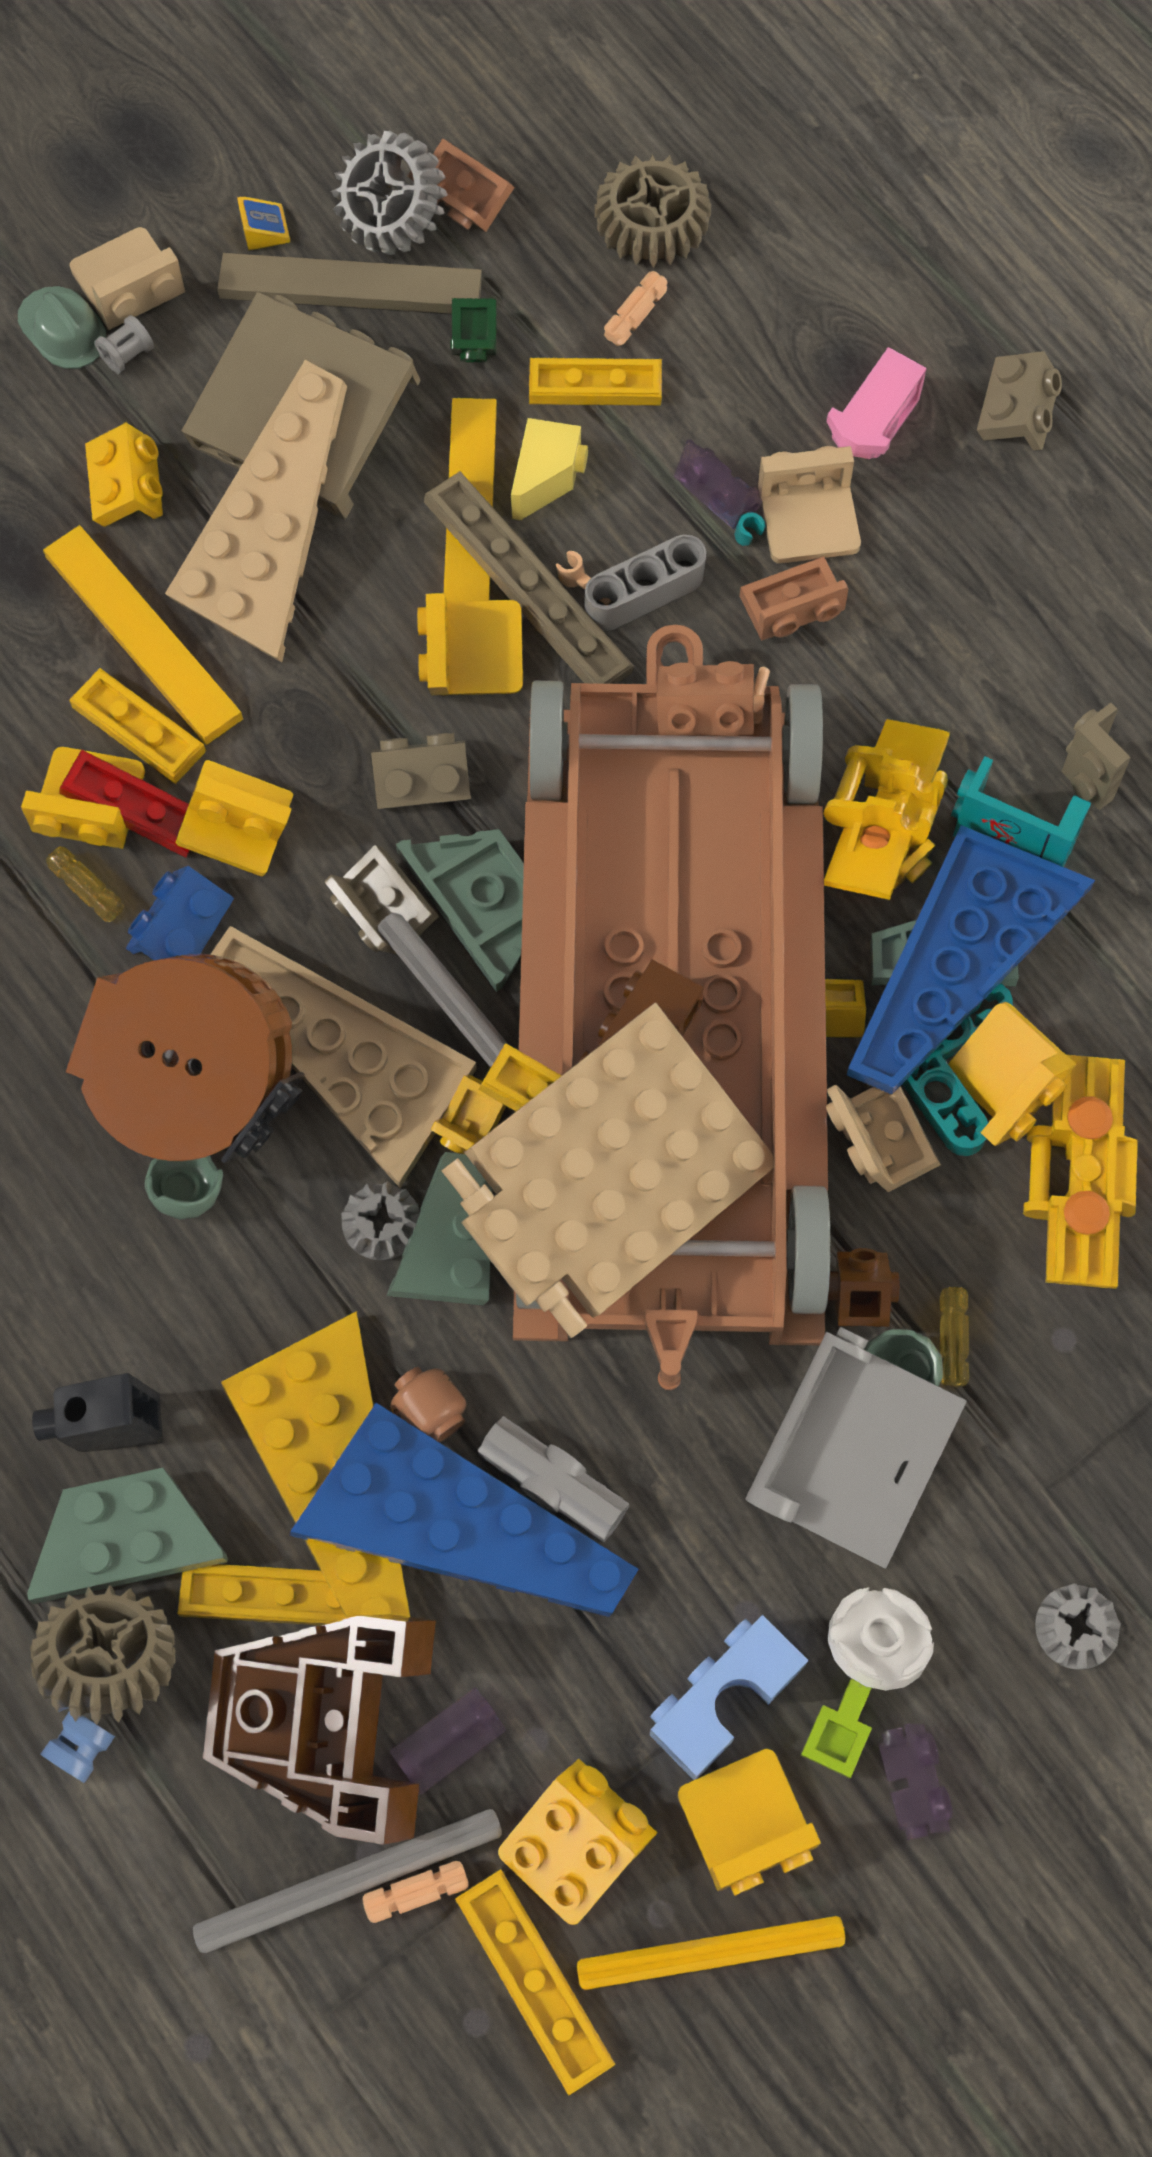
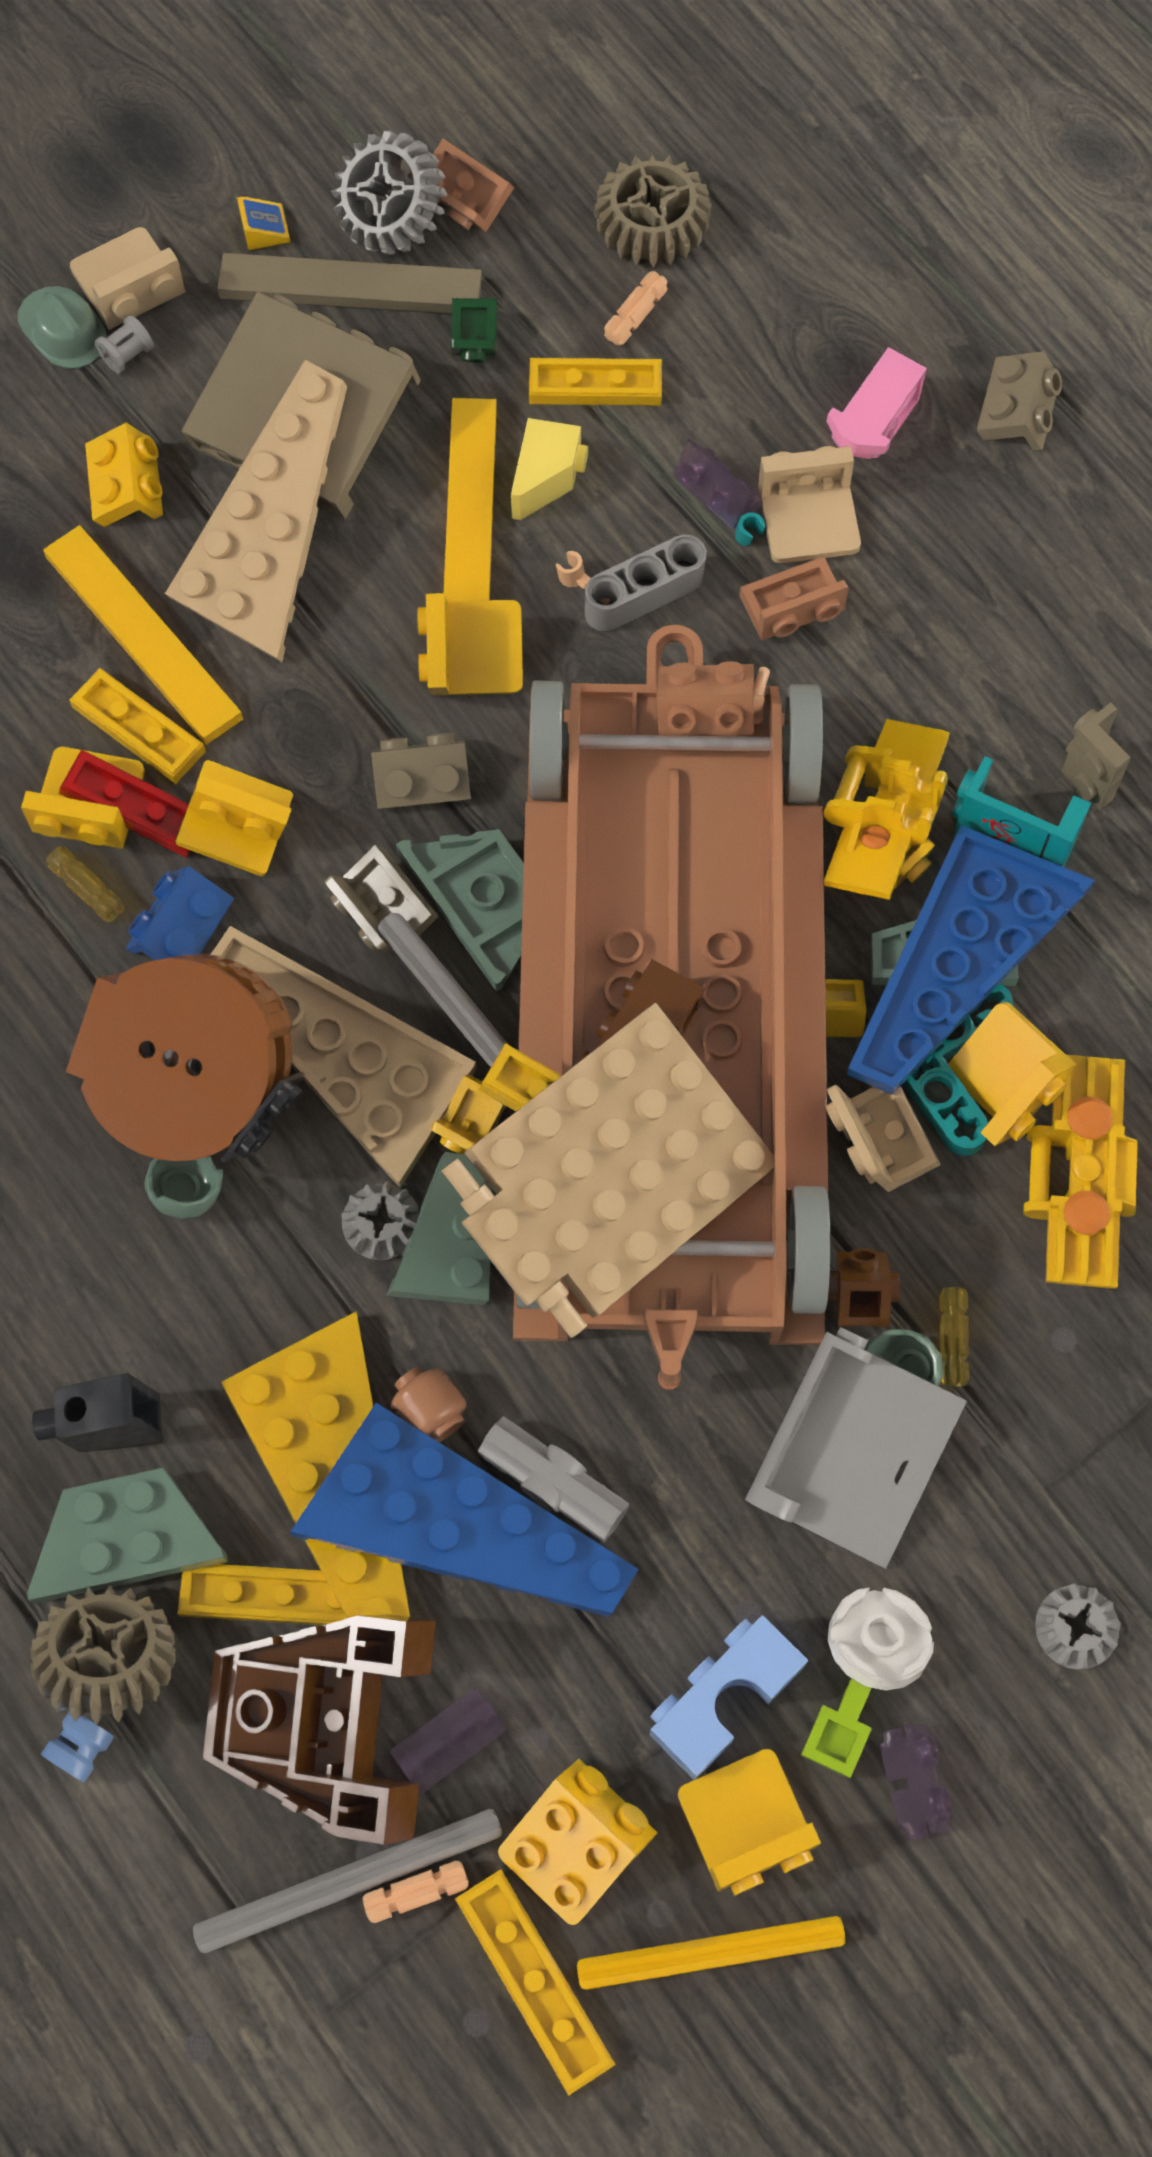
(528, 582): dark tan tile -> none

